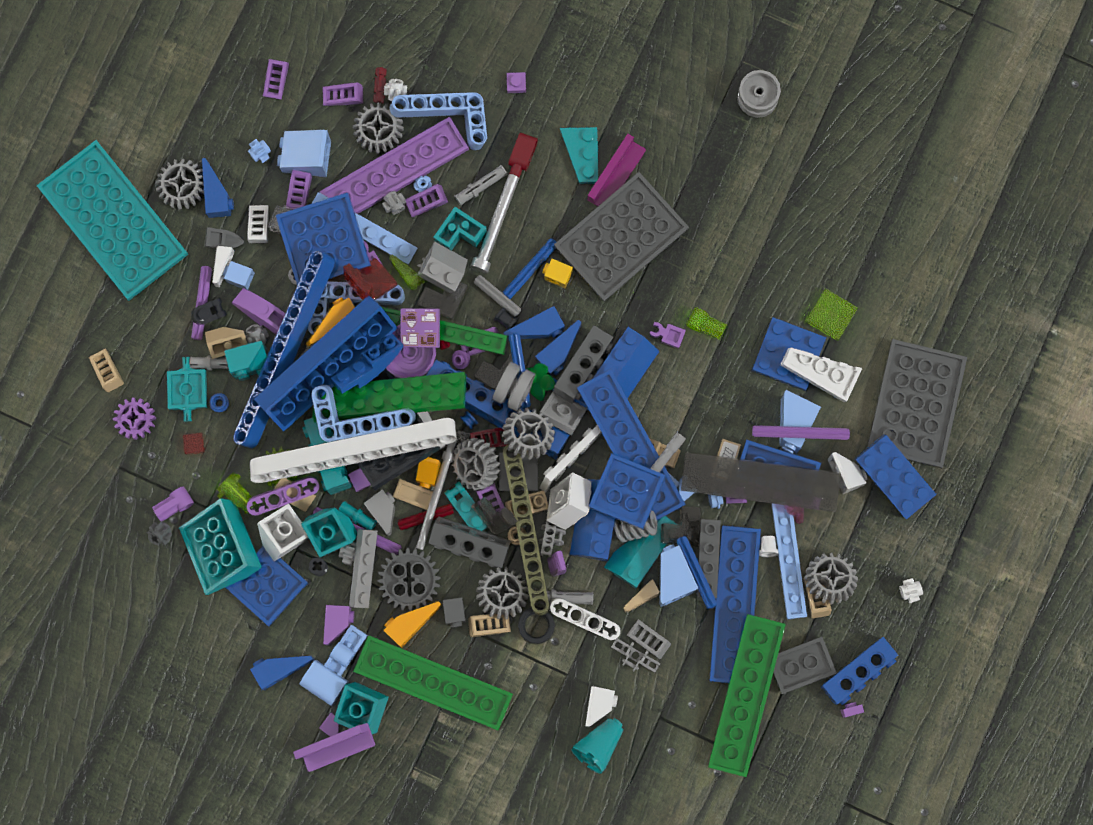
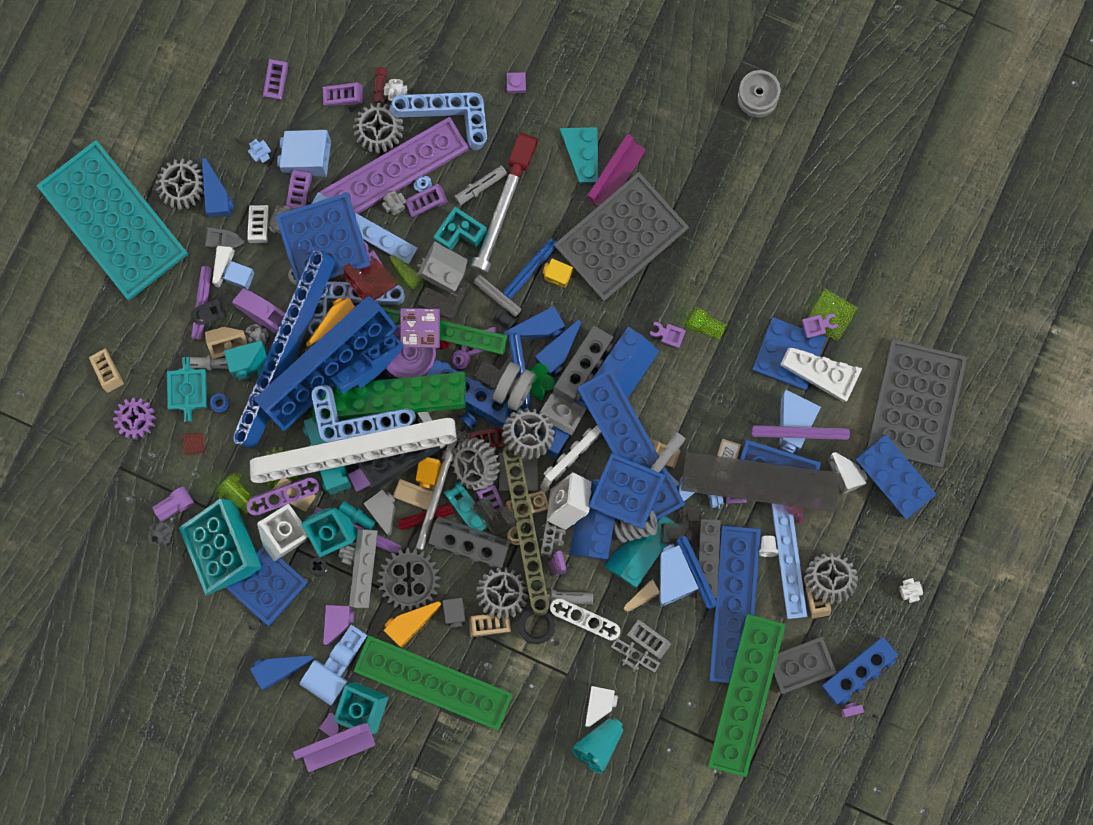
(816, 326): none -> medium lavender plate

